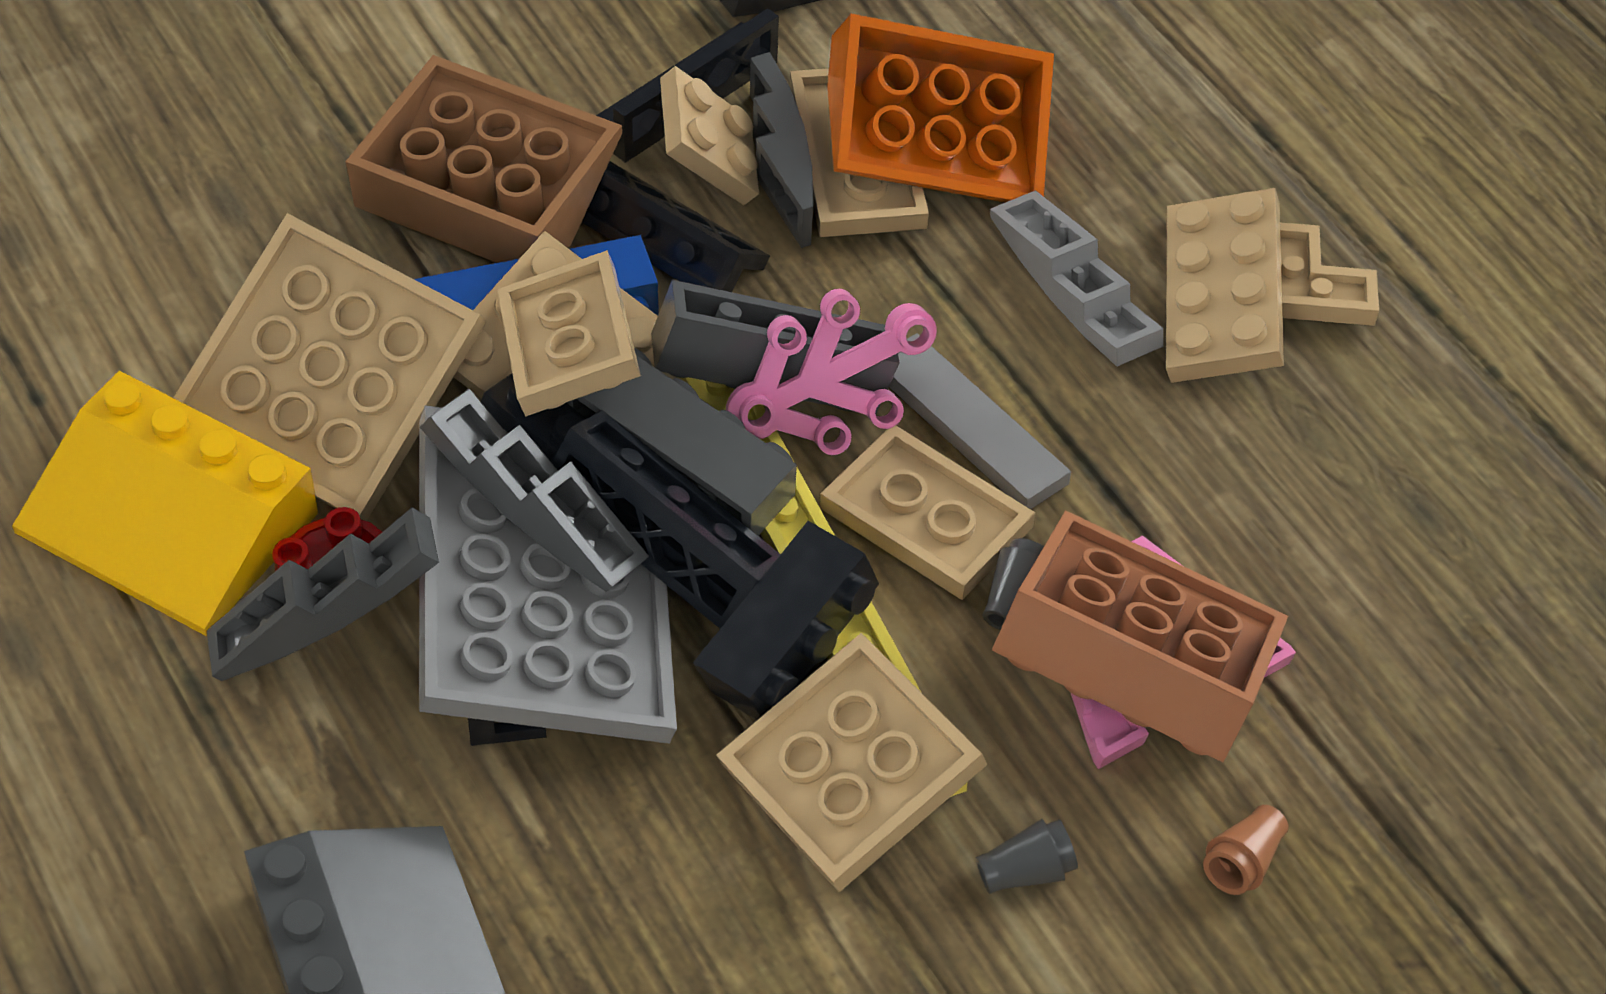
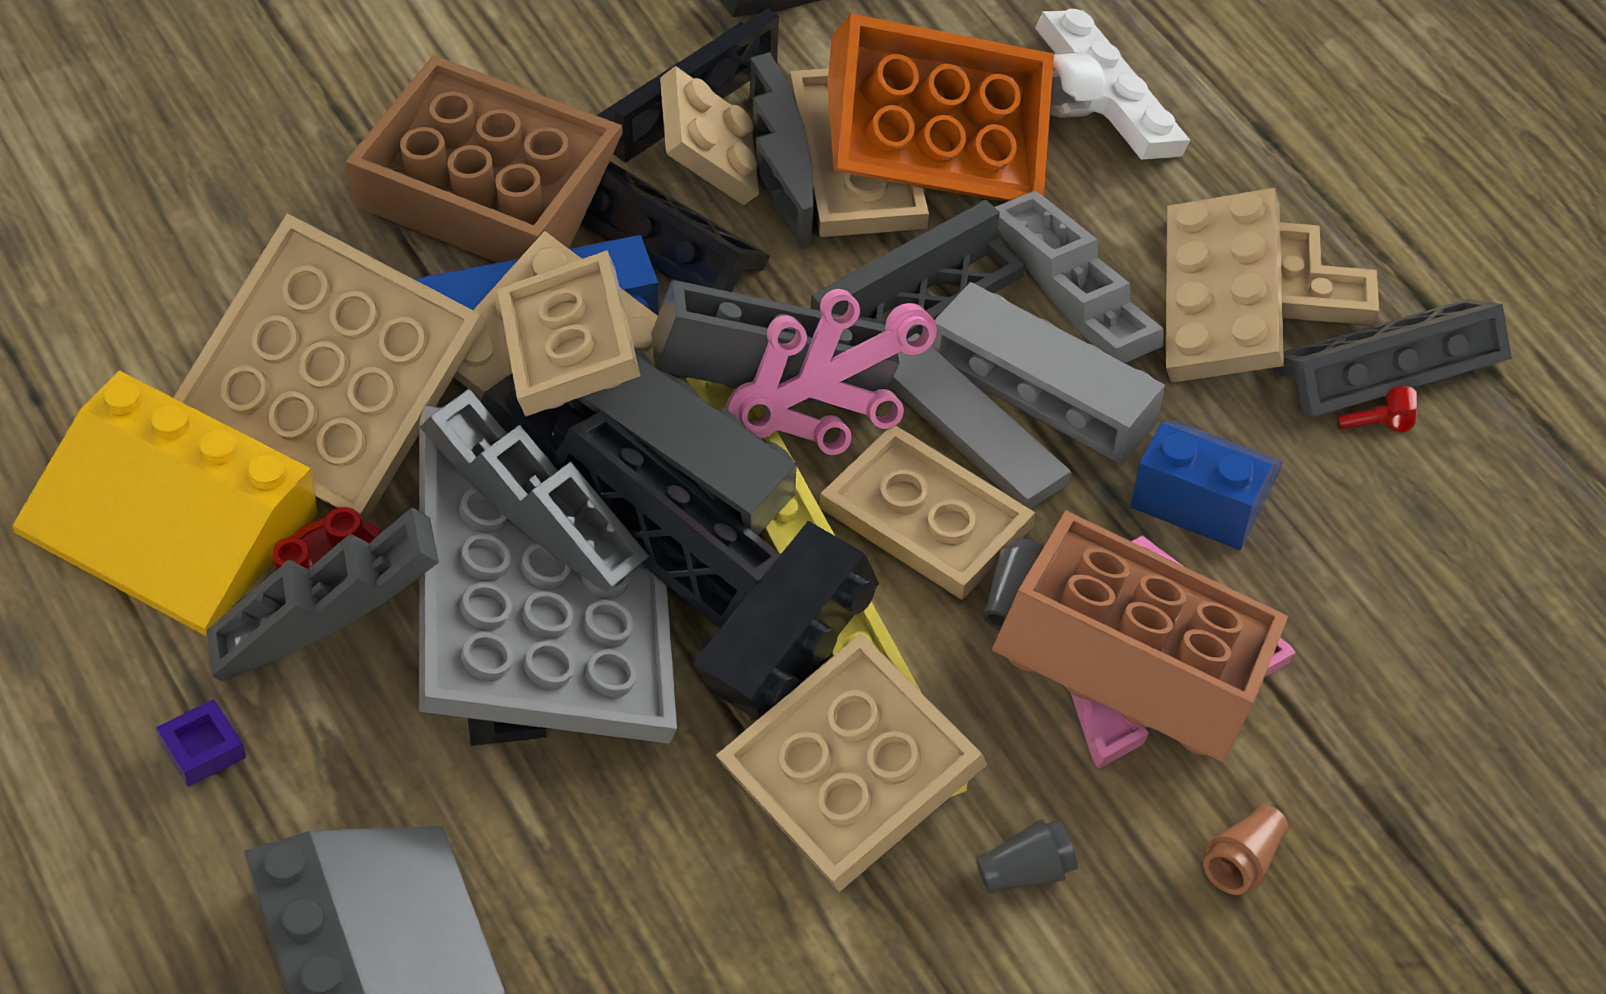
(201, 742): none -> dark purple plate
(929, 260): none -> dark grey fence
(1048, 372): none -> light grey brick
(1097, 79): none -> white plate
(1203, 483): none -> blue slope
(1397, 354): none -> dark grey fence
(1398, 414): none -> red hand

